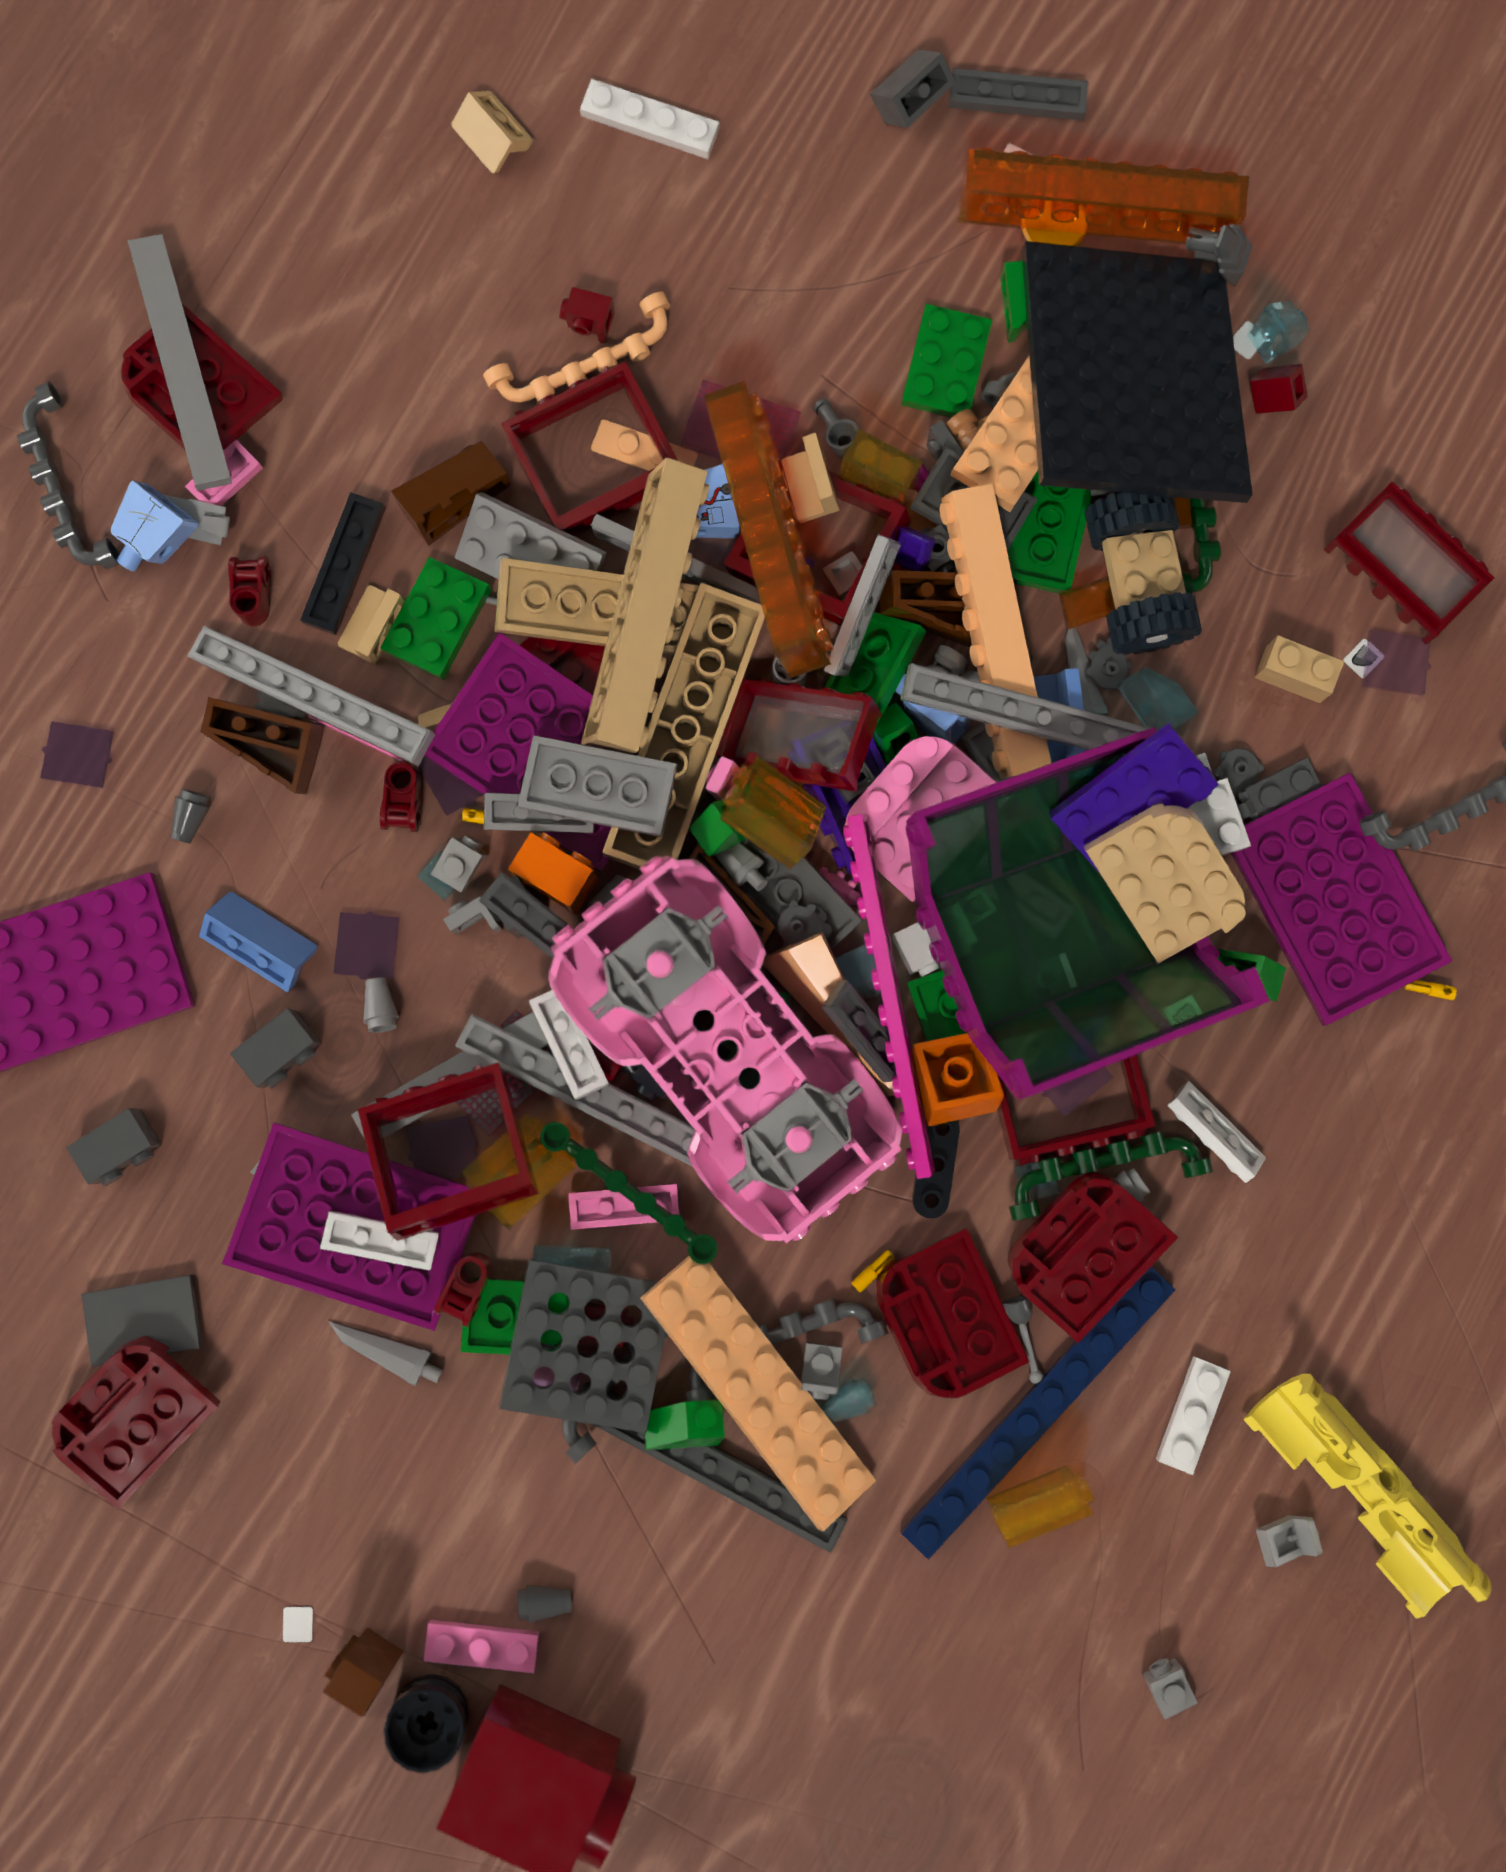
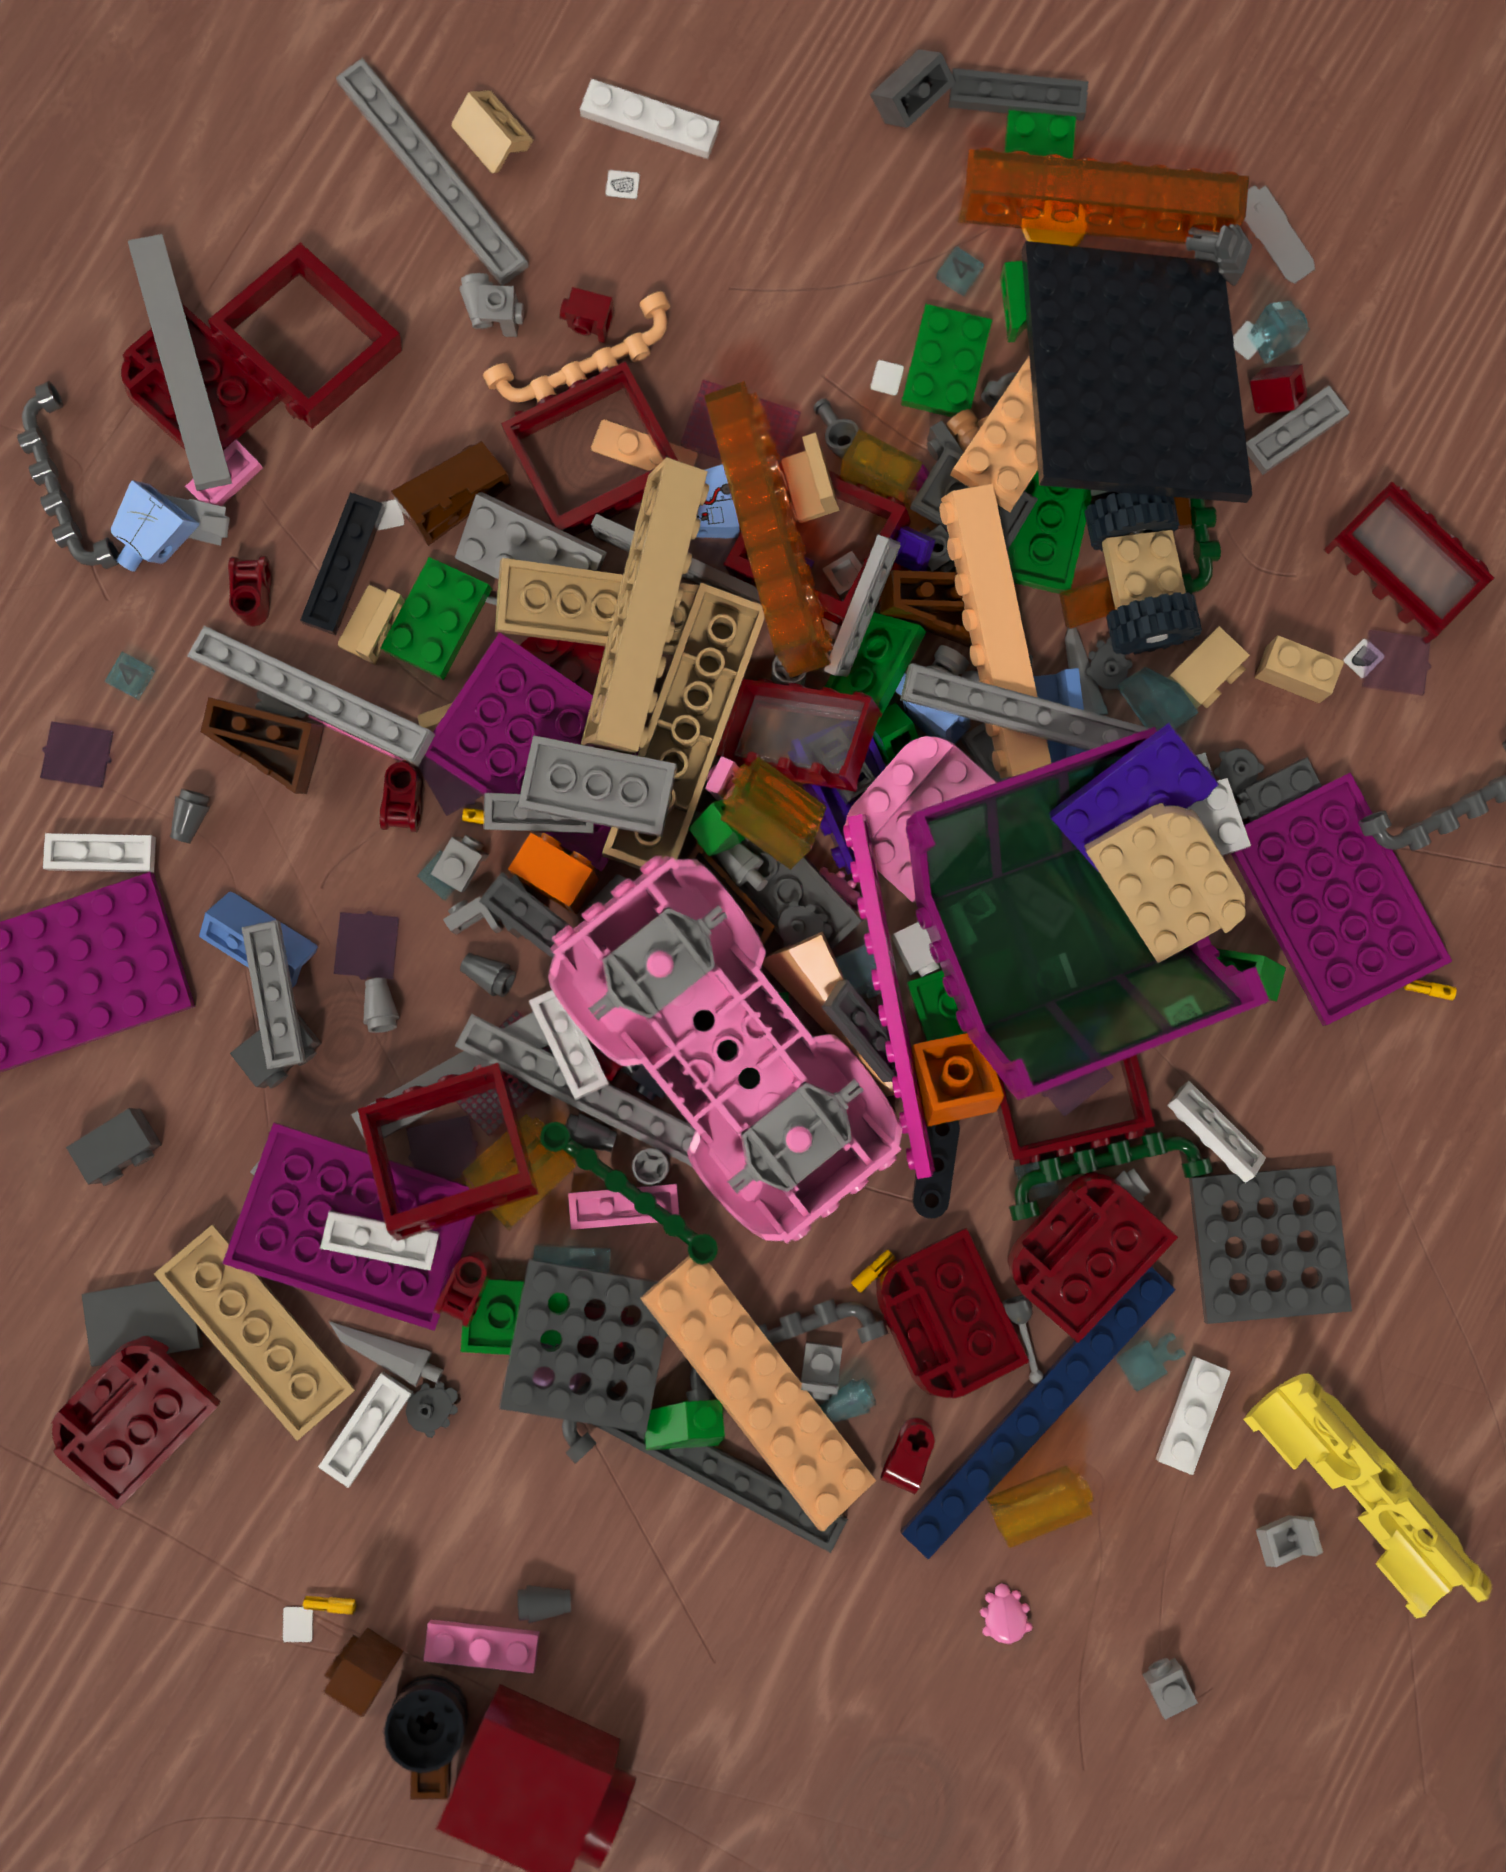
(99, 852): none -> white plate
(130, 675): none -> clear light blue tile
(255, 1333): none -> tan plate
(273, 995): none -> light grey tile
(303, 262): none -> dark red window
(331, 1604): none -> yellow pin
(365, 1429): none -> white plate
(392, 515): none -> white sticker
(430, 1785): none -> reddish brown tile
(431, 1408): none -> dark grey piece
(432, 172): none -> light grey tile
(470, 293): none -> light grey cone
(489, 974): none -> dark grey cone
(501, 306): none -> light grey bracket
(590, 1133): none -> dark grey cone
(622, 184): none -> white sticker
(649, 1170): none -> light grey wheel
(887, 377): none -> white sticker
(908, 1461): none -> dark red piece
(960, 271): none -> clear light blue tile
(1005, 1615): none -> bright pink piece
(1040, 133): none -> green plate
(1144, 1364): none -> clear light blue plate
(1209, 666): none -> tan brick
(1276, 234): none -> light grey piece
(1296, 430): none -> light grey plate
(1327, 1255): none -> dark grey piece

